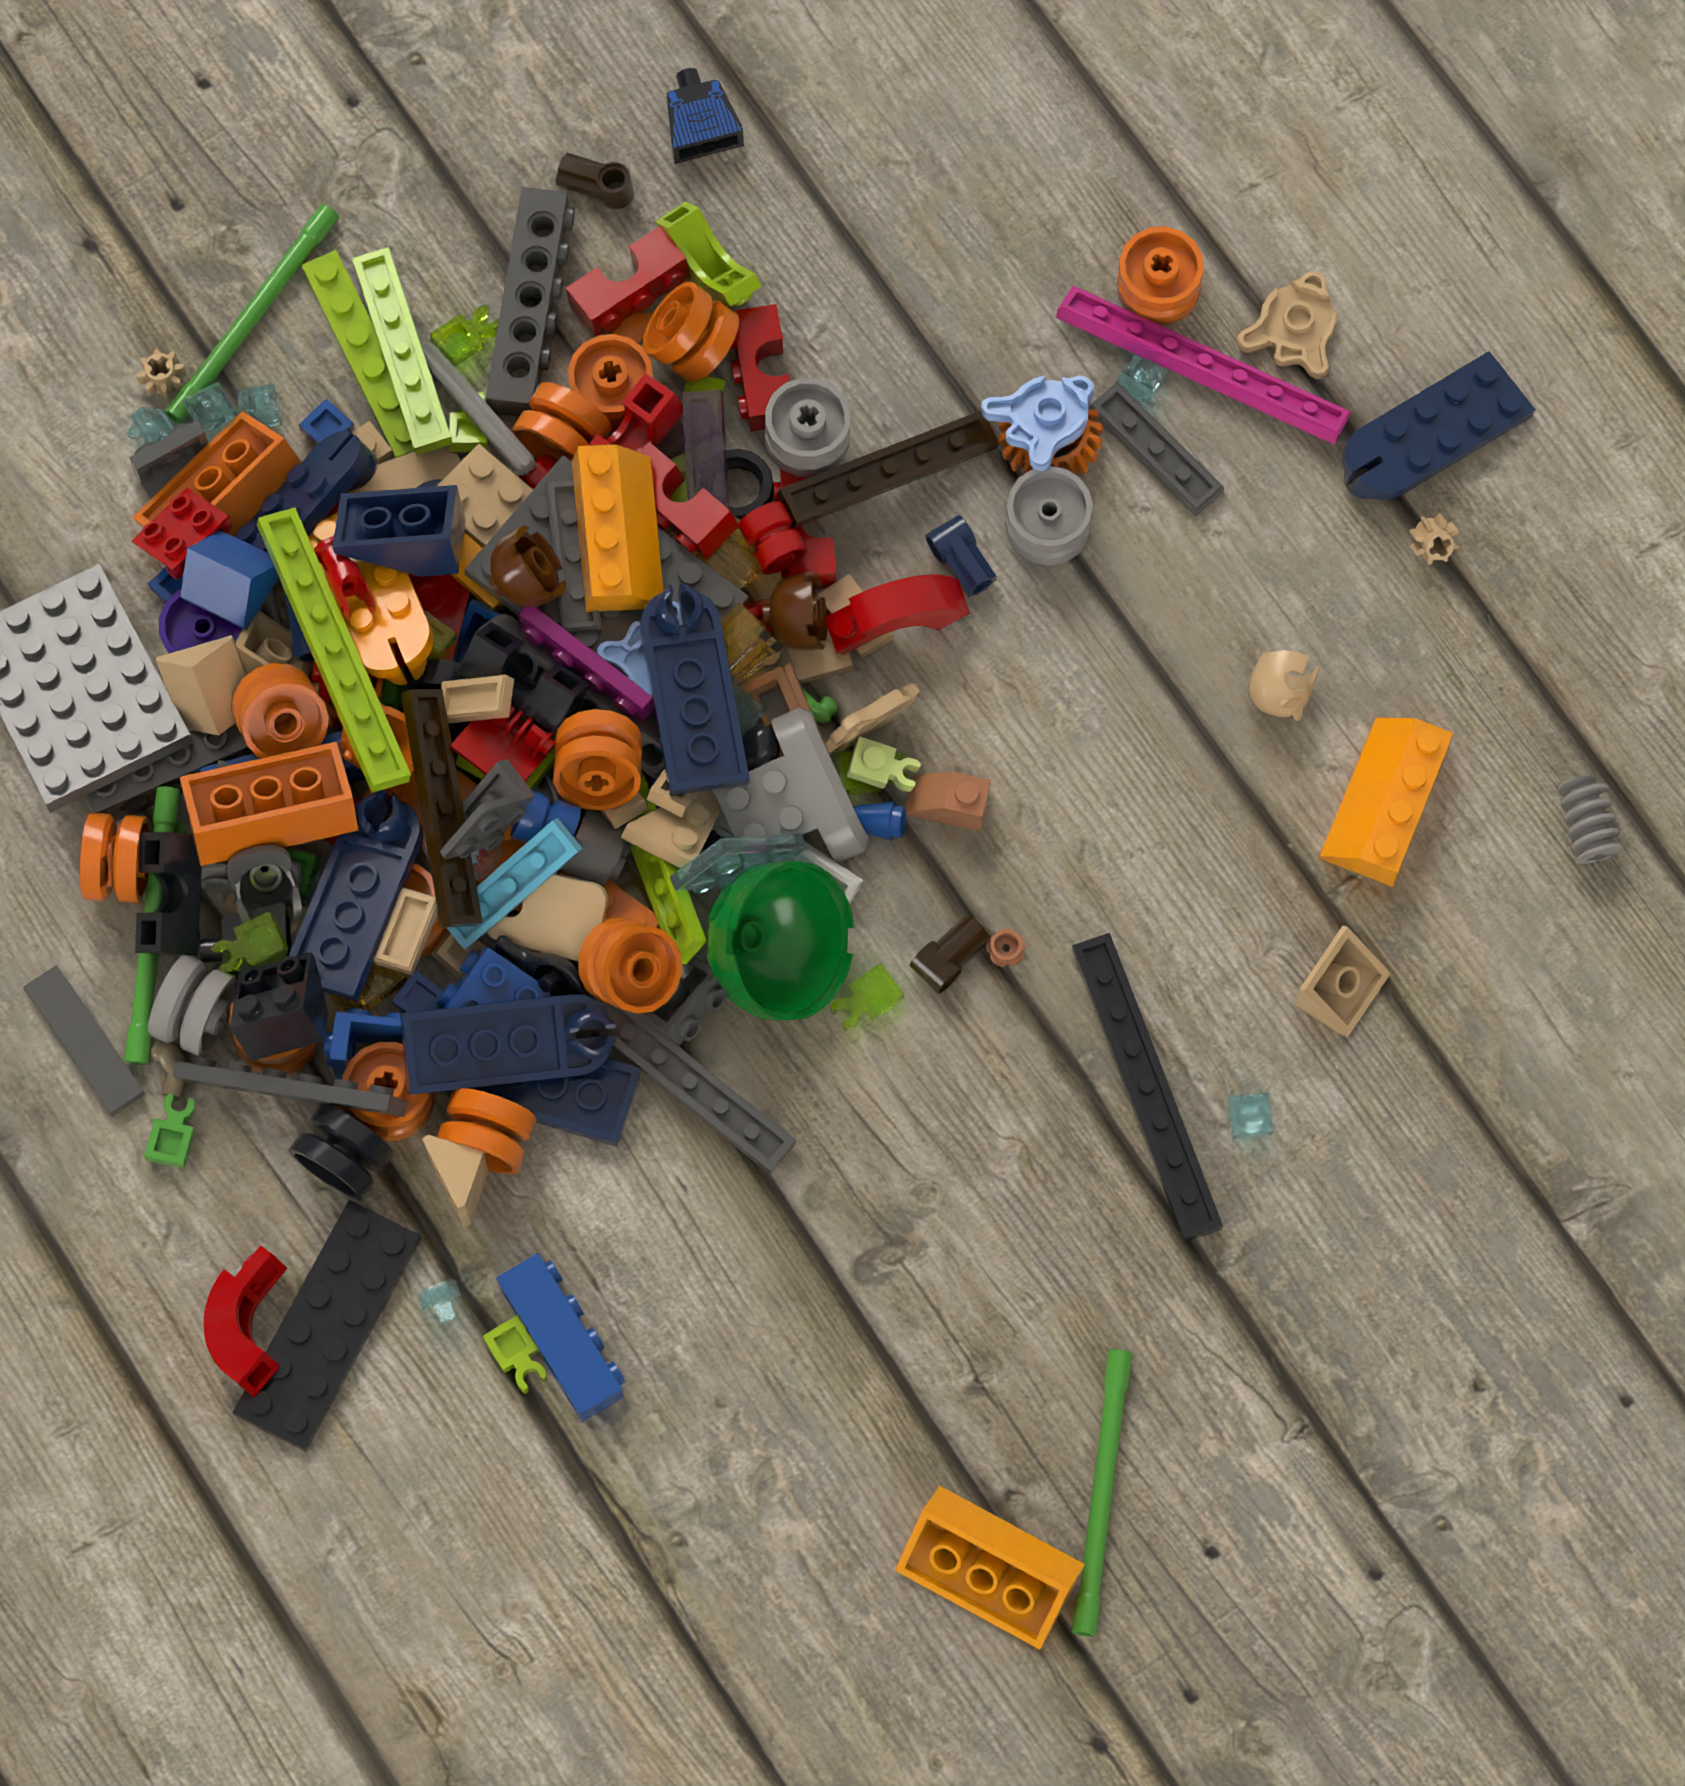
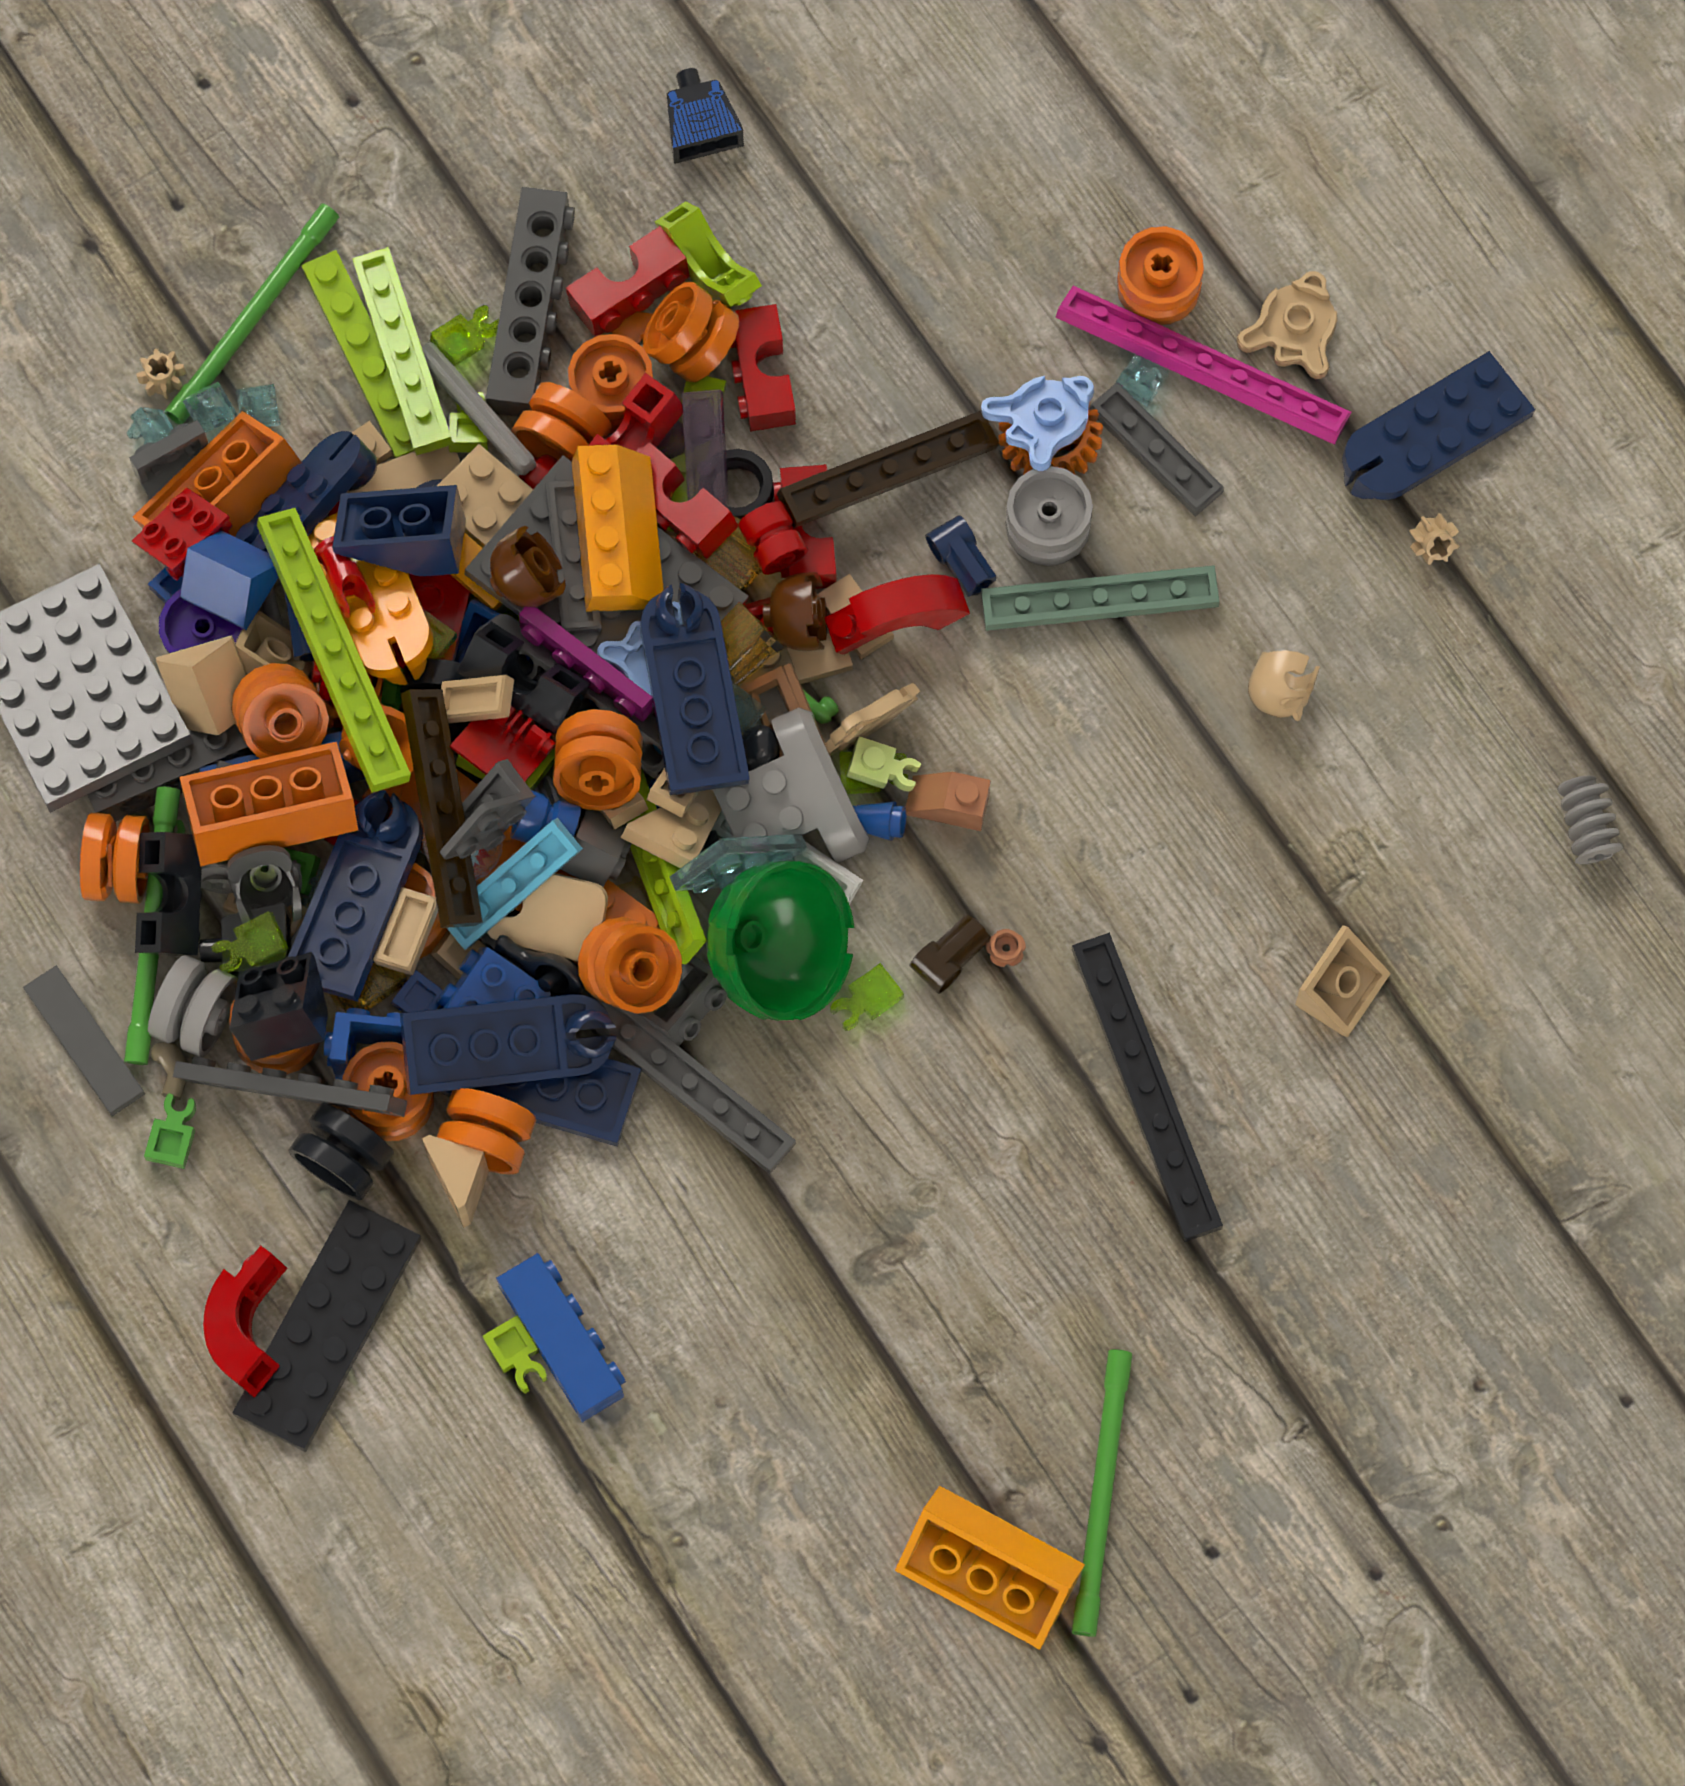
(324, 422): blue plate -> none
(440, 1297): clear light blue tile -> none
(593, 179): dark brown piece -> none
(807, 427): light grey wheel -> none
(1100, 598): none -> sand green plate
(1250, 1115): clear light blue tile -> none
(1386, 797): light orange slope -> none

